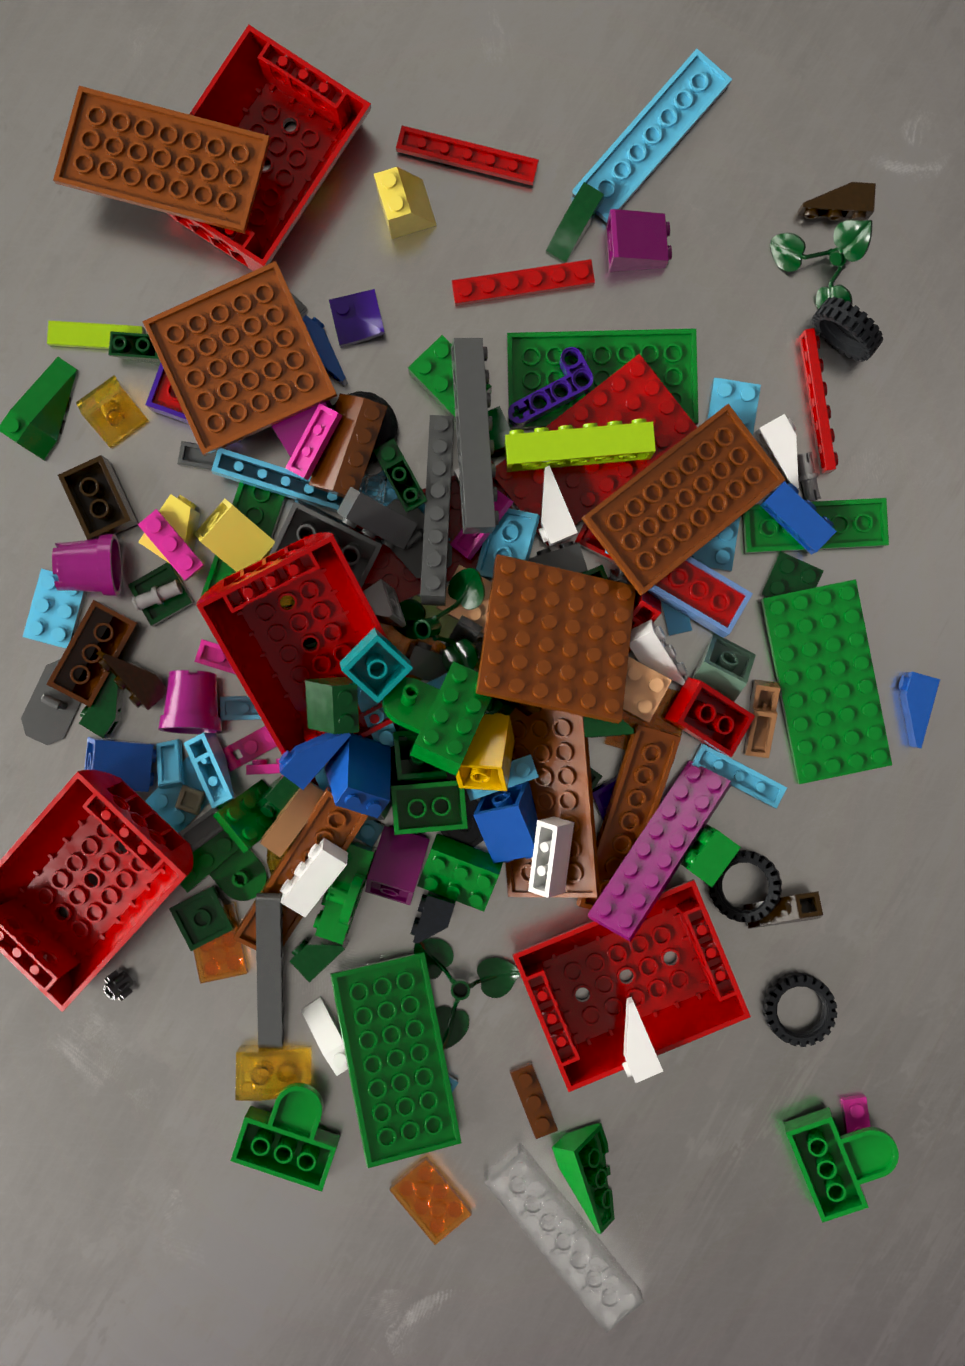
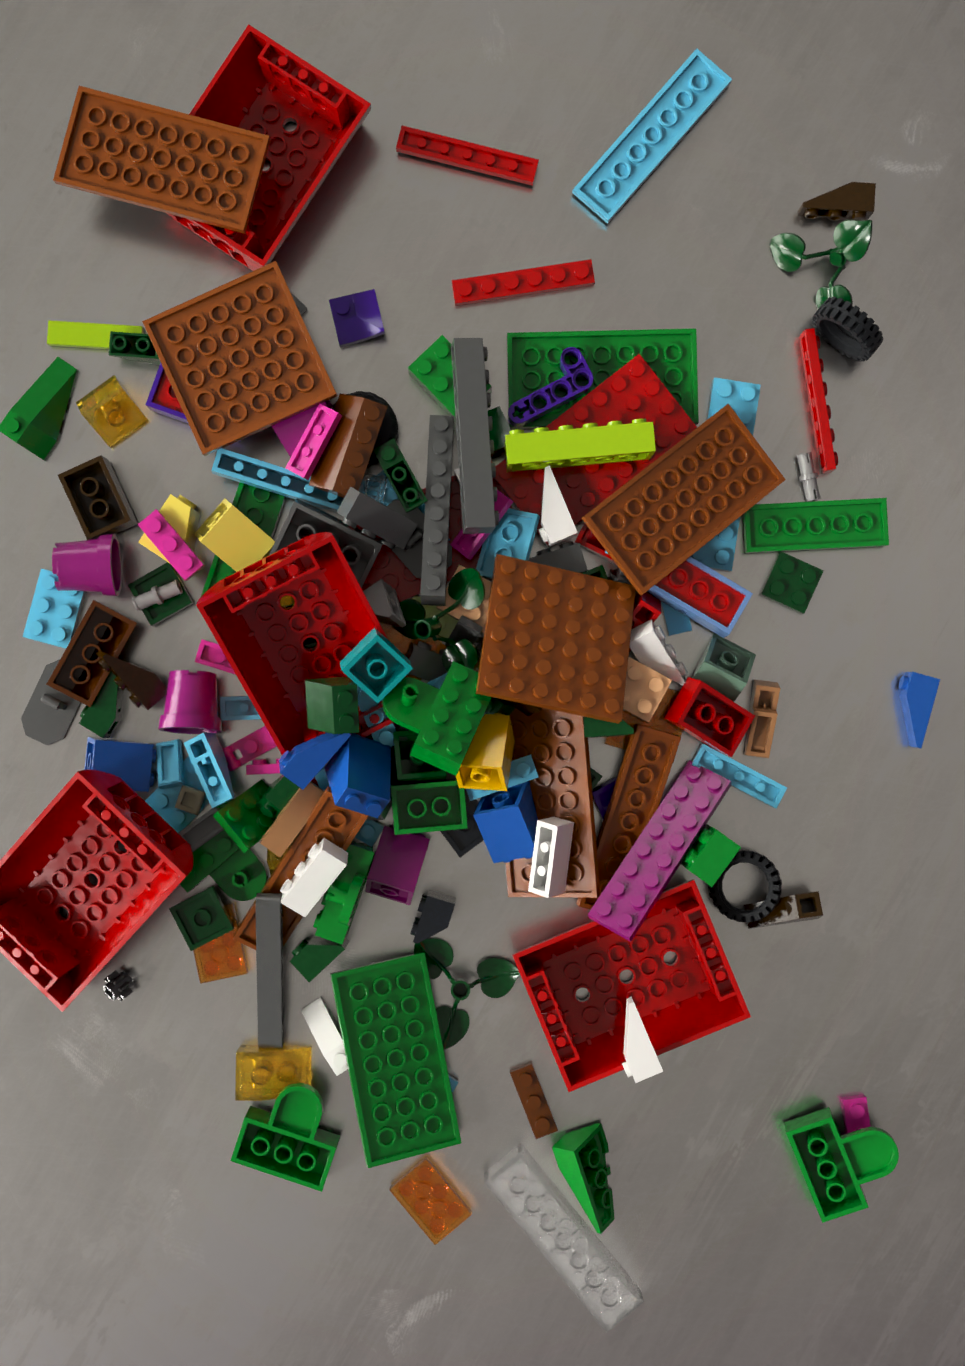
(191, 456): dark grey tile -> none
(324, 349): blue slope -> none
(403, 202): light yellow slope -> none
(460, 873): green brick -> none
(575, 222): dark green slope -> none
(637, 240): magenta slope -> none
(781, 446): white slope -> none
(798, 517): blue brick -> none
(826, 681): green plate -> none
(828, 1010): black tyre -> none

